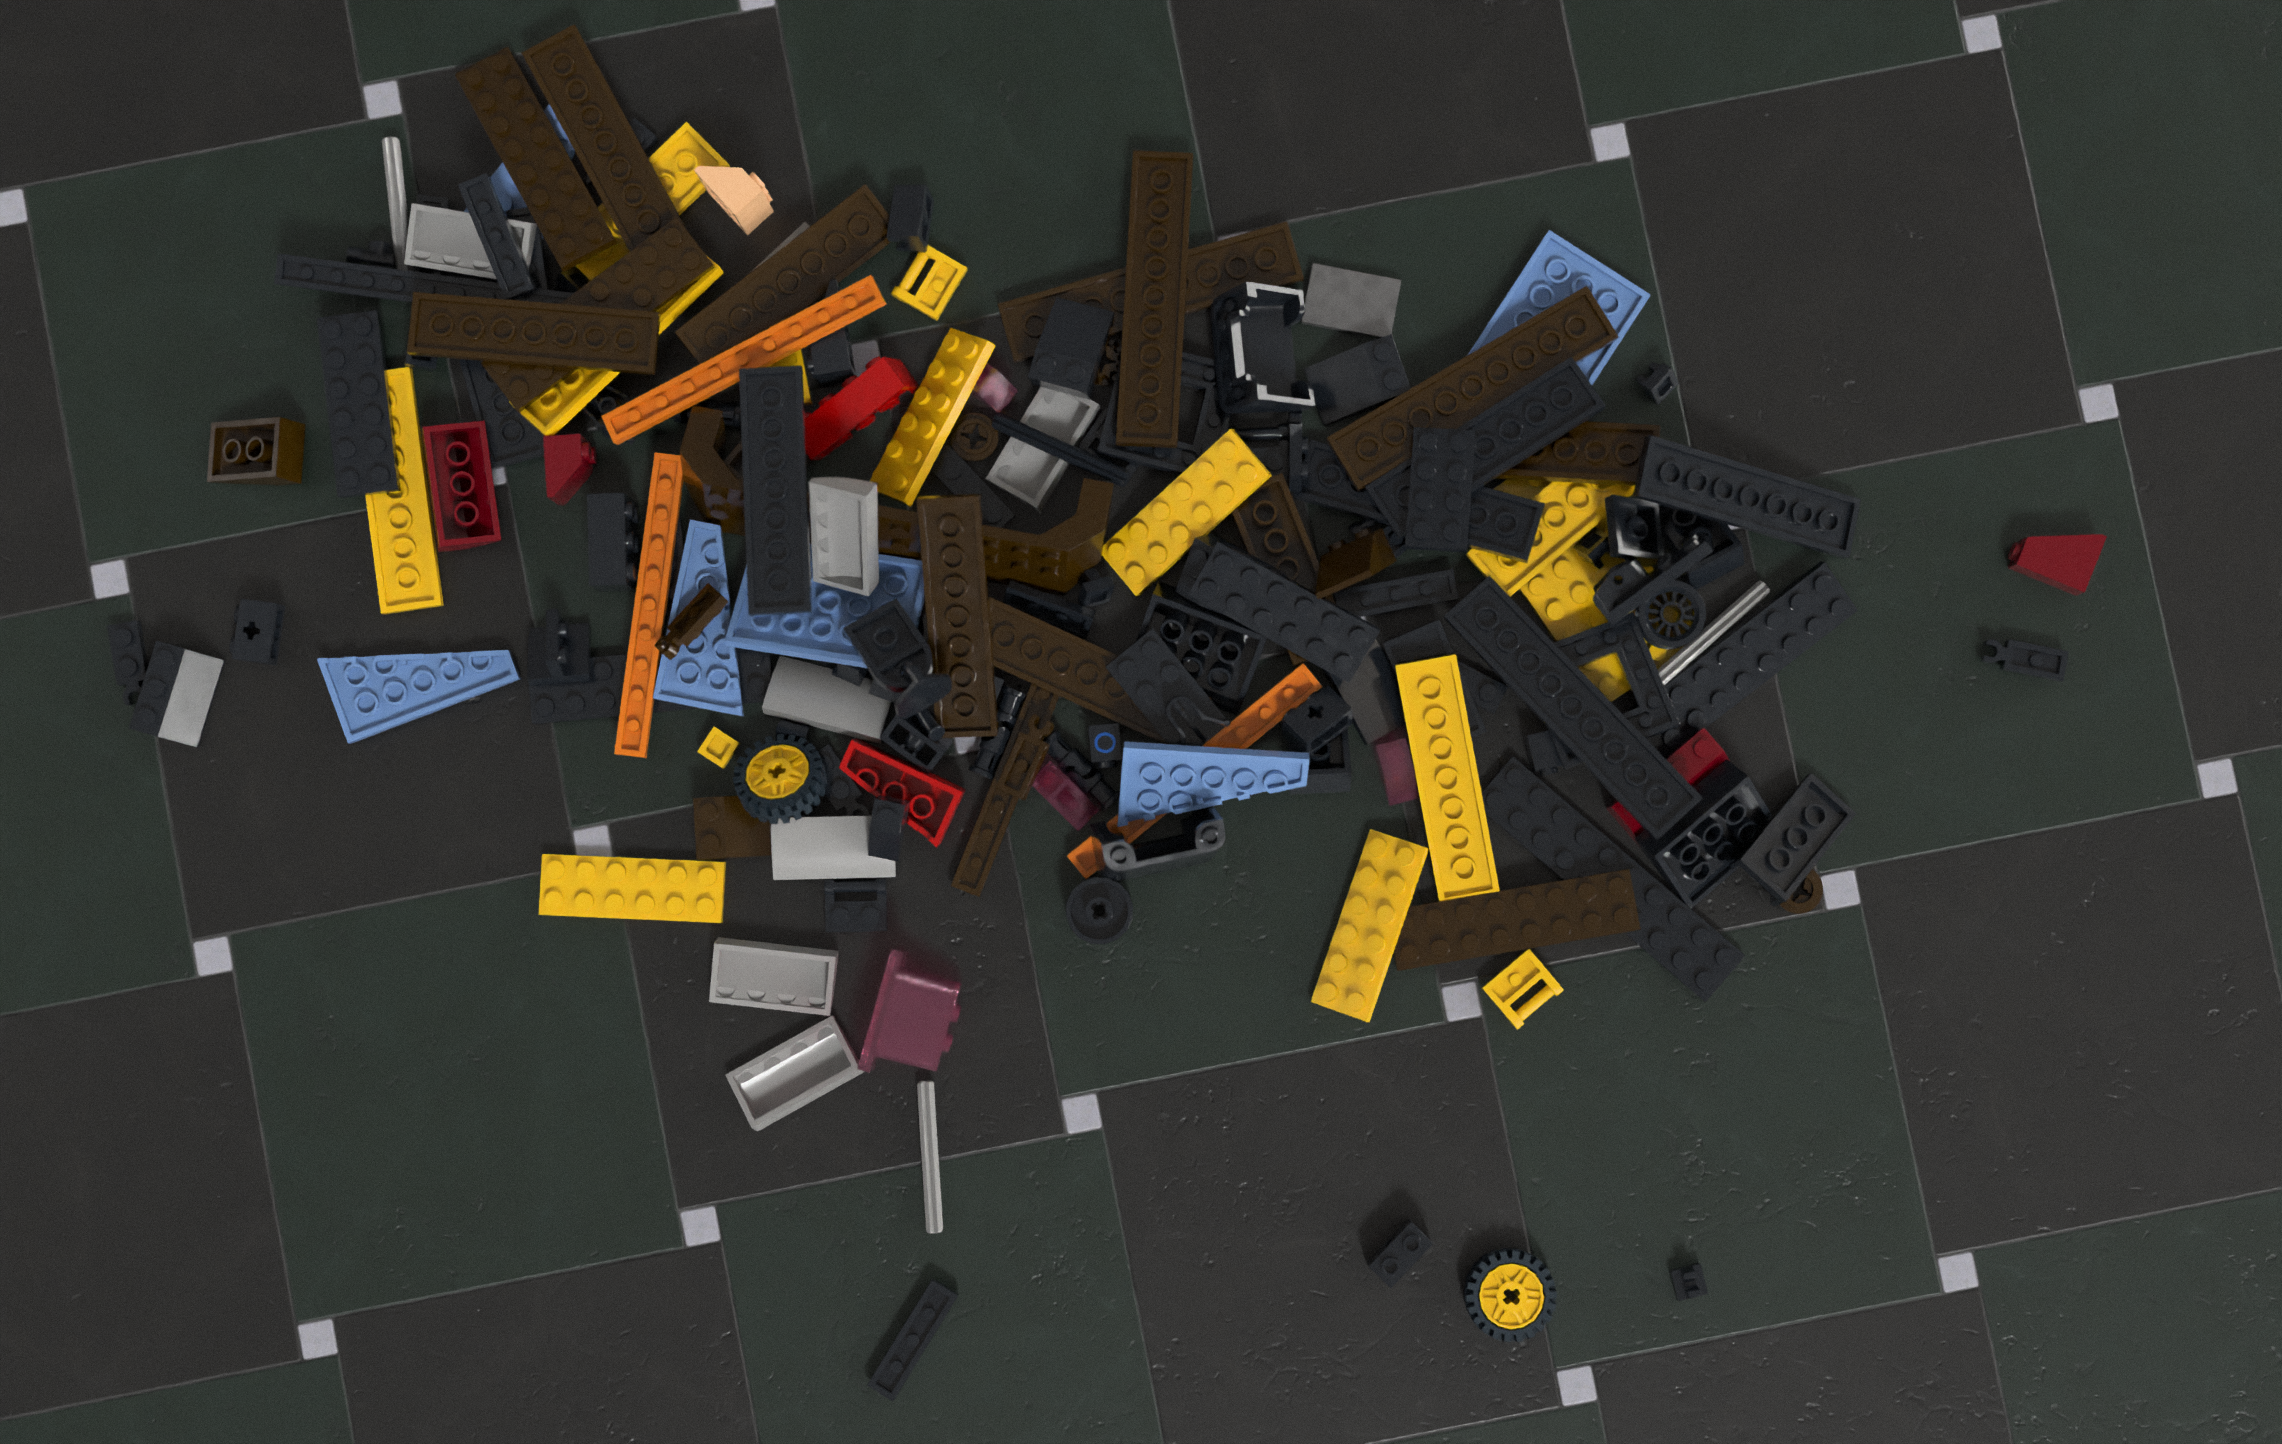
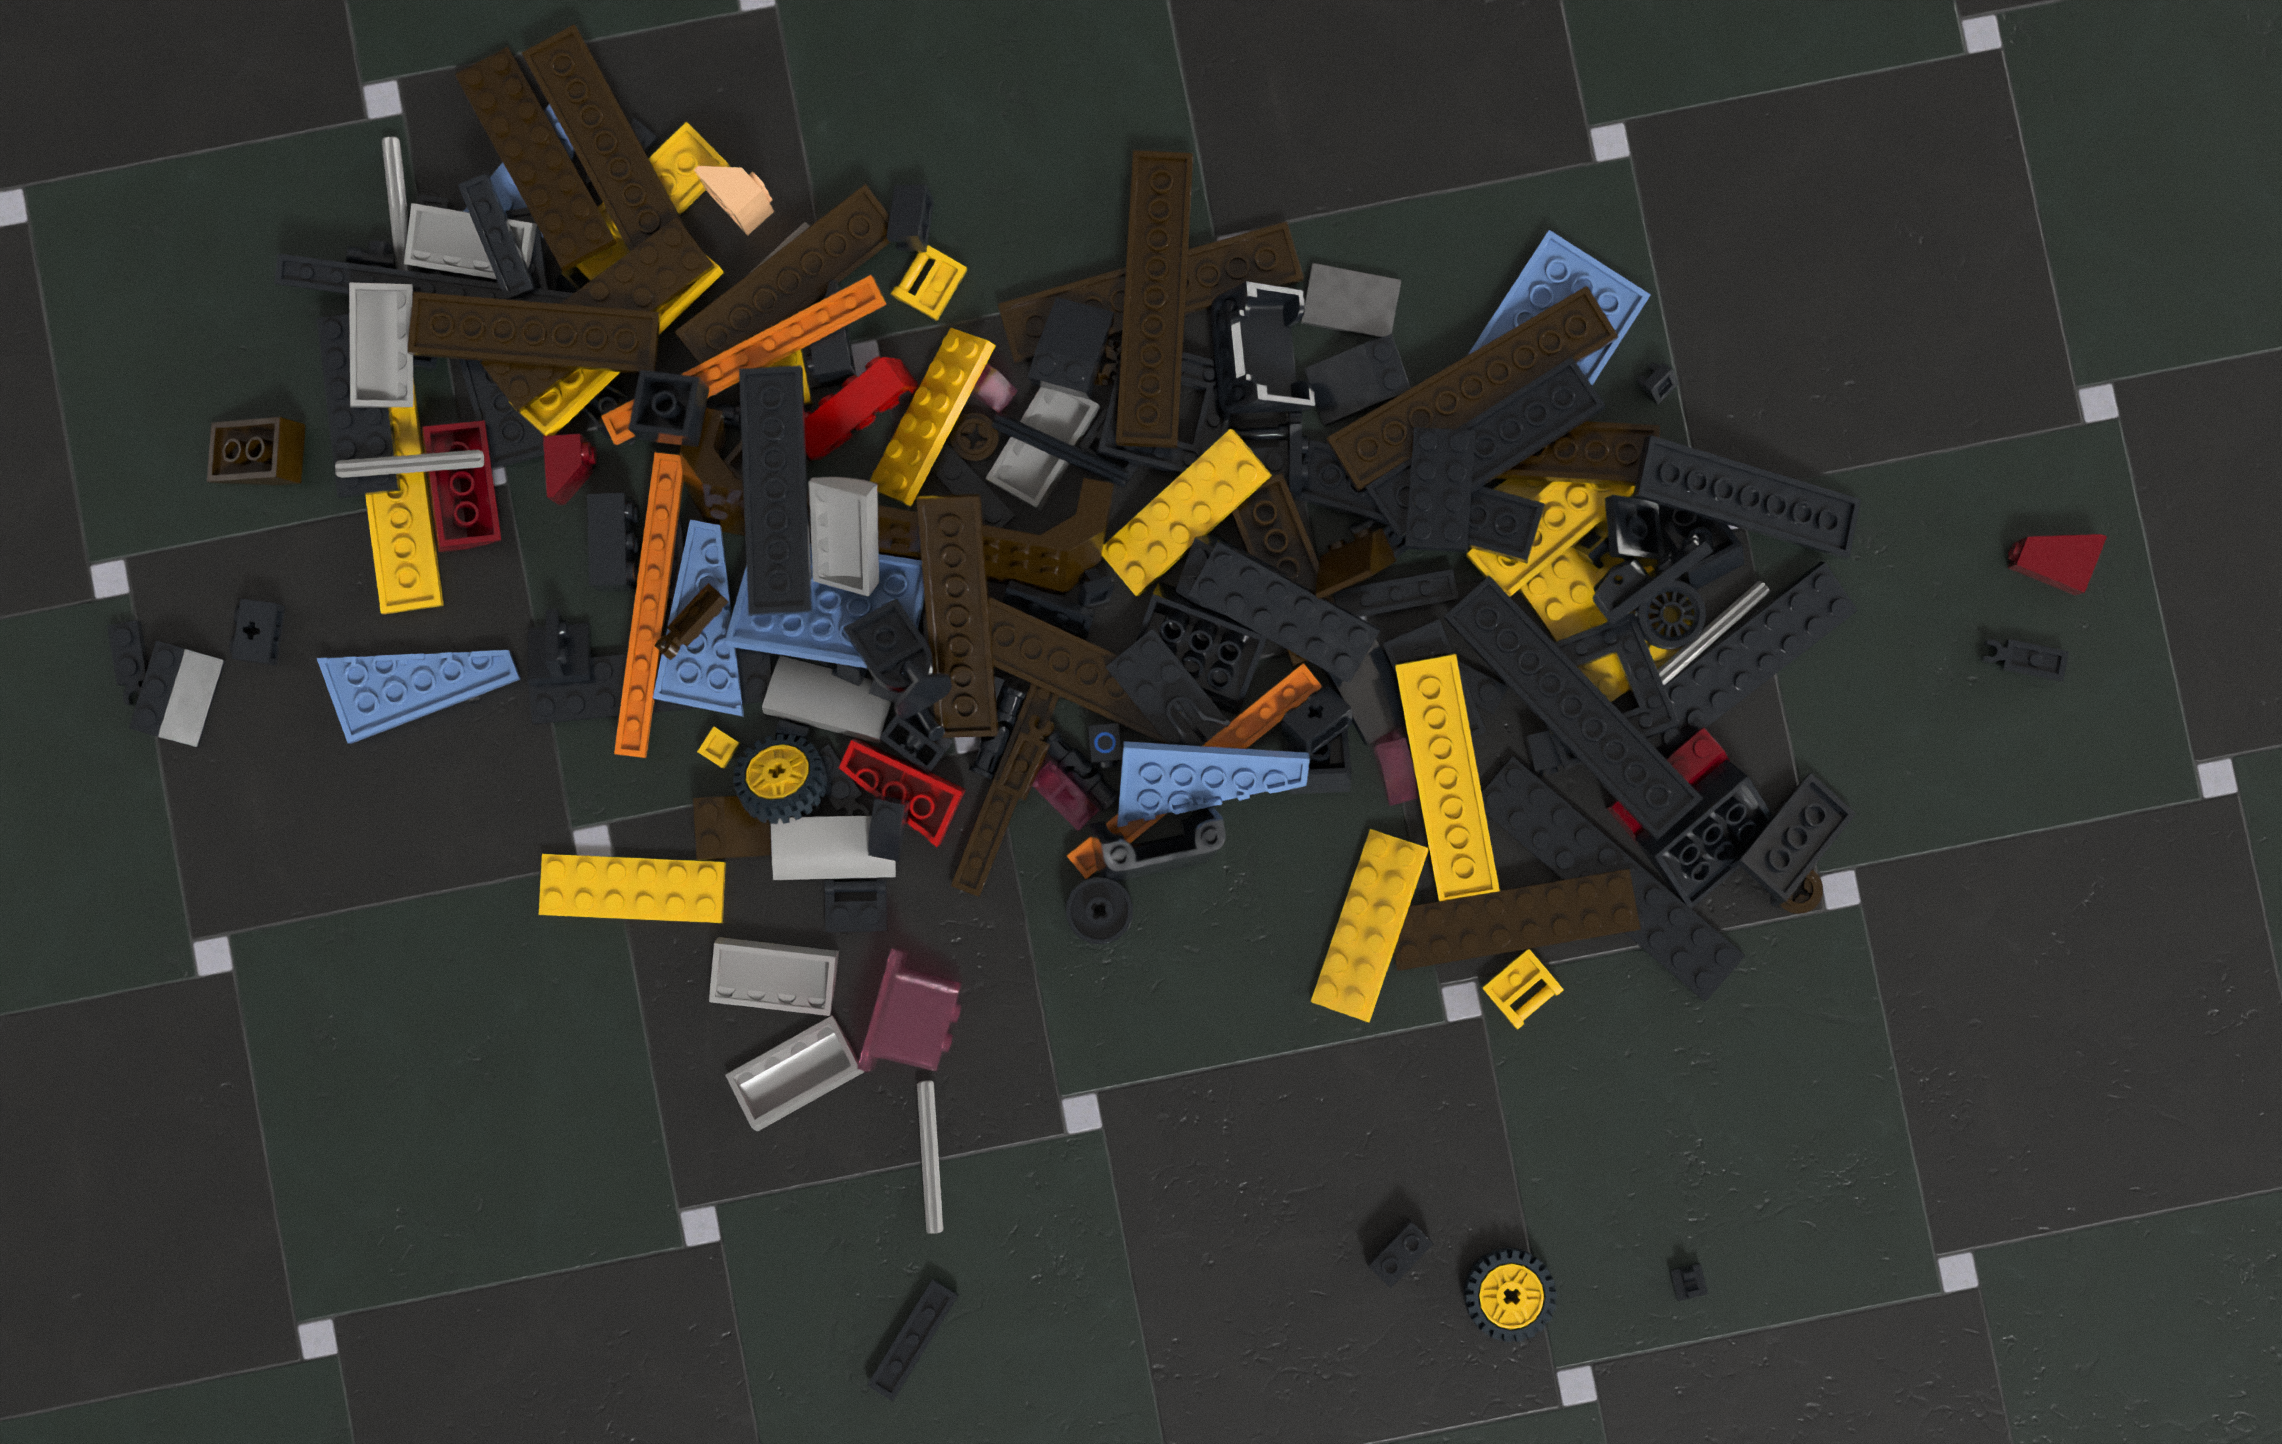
(378, 345): none -> light grey slope
(409, 463): none -> light grey axle
(669, 408): none -> black brick

